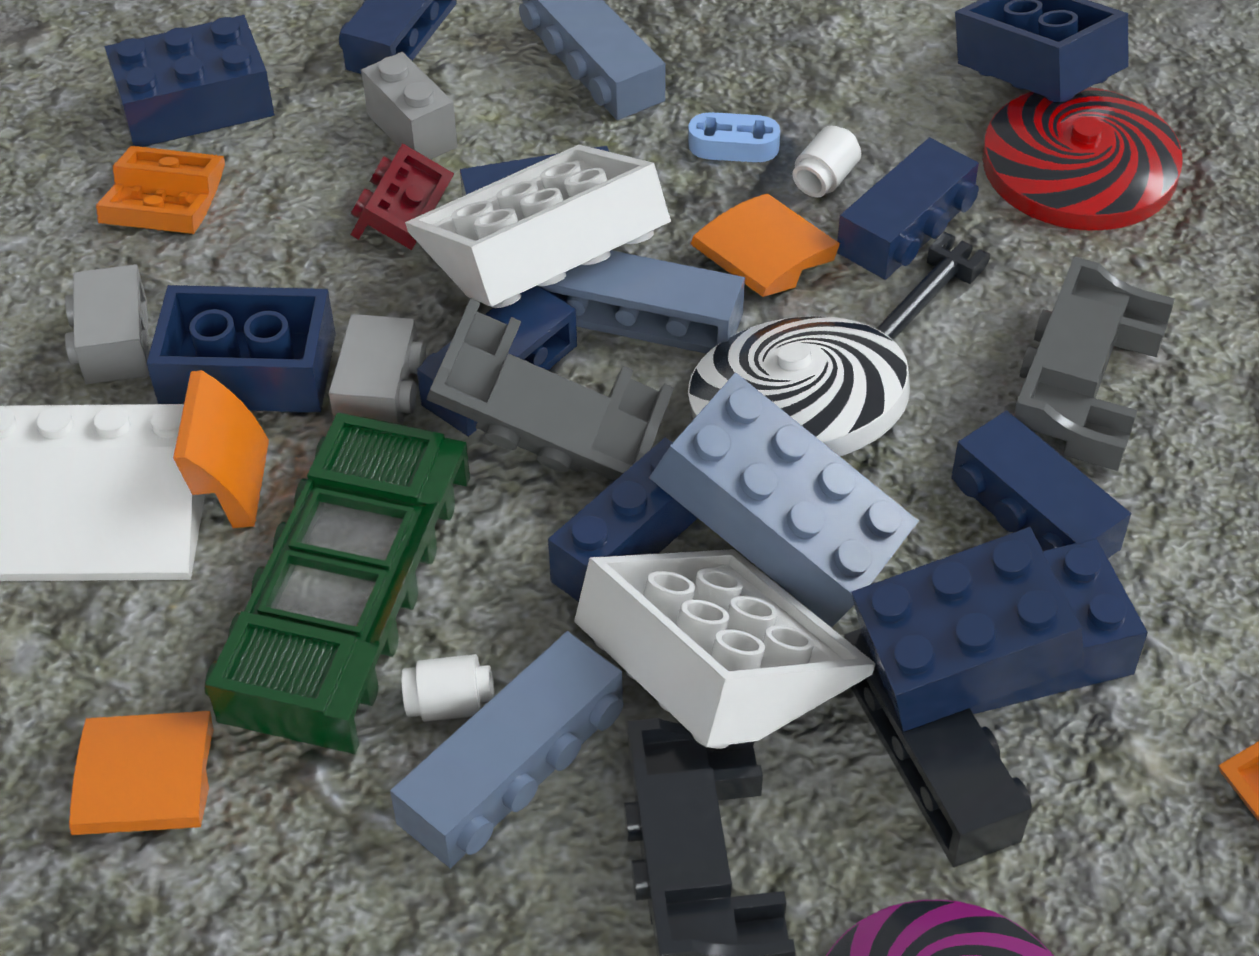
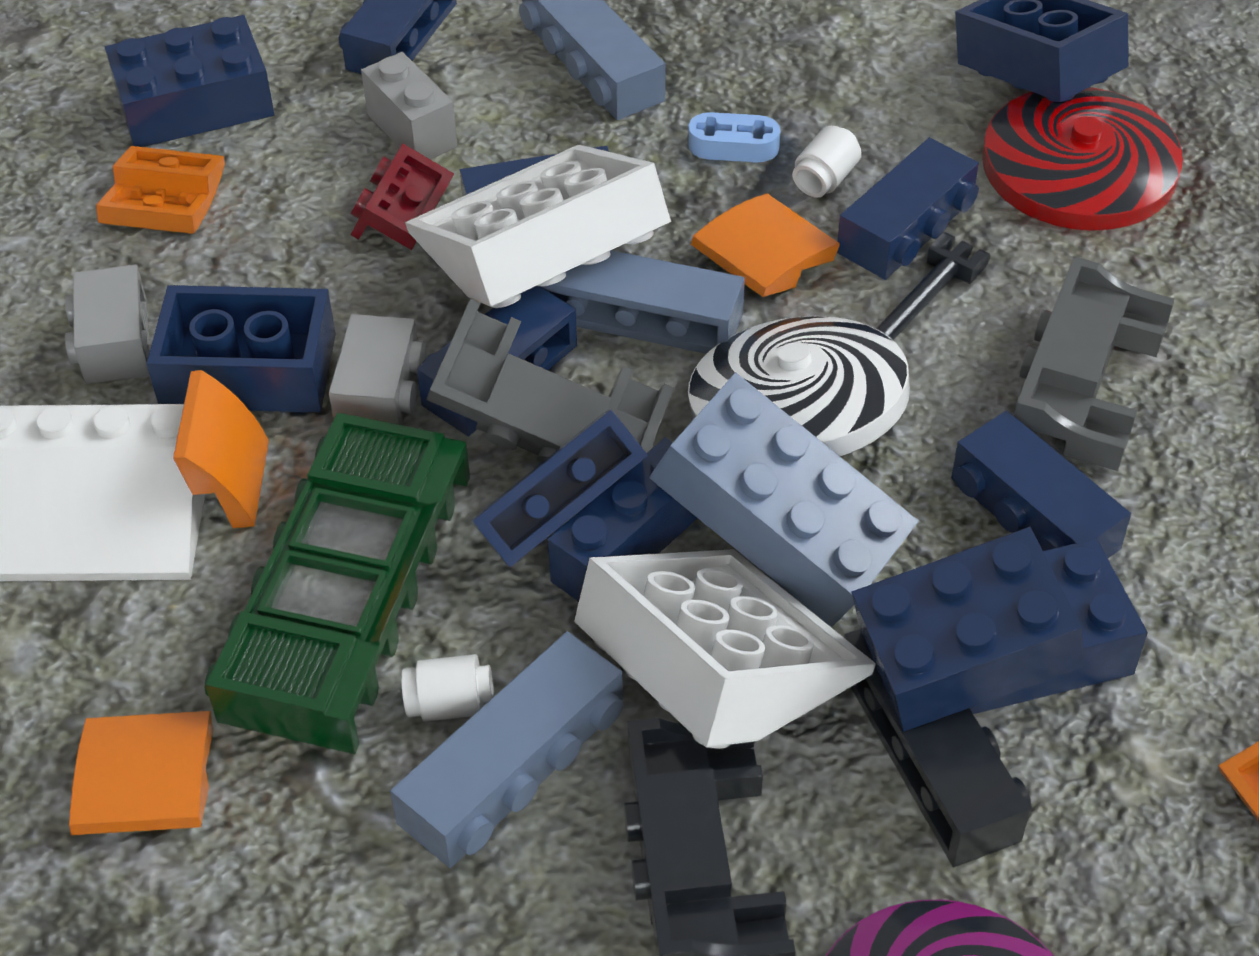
(559, 487): none -> dark blue brick

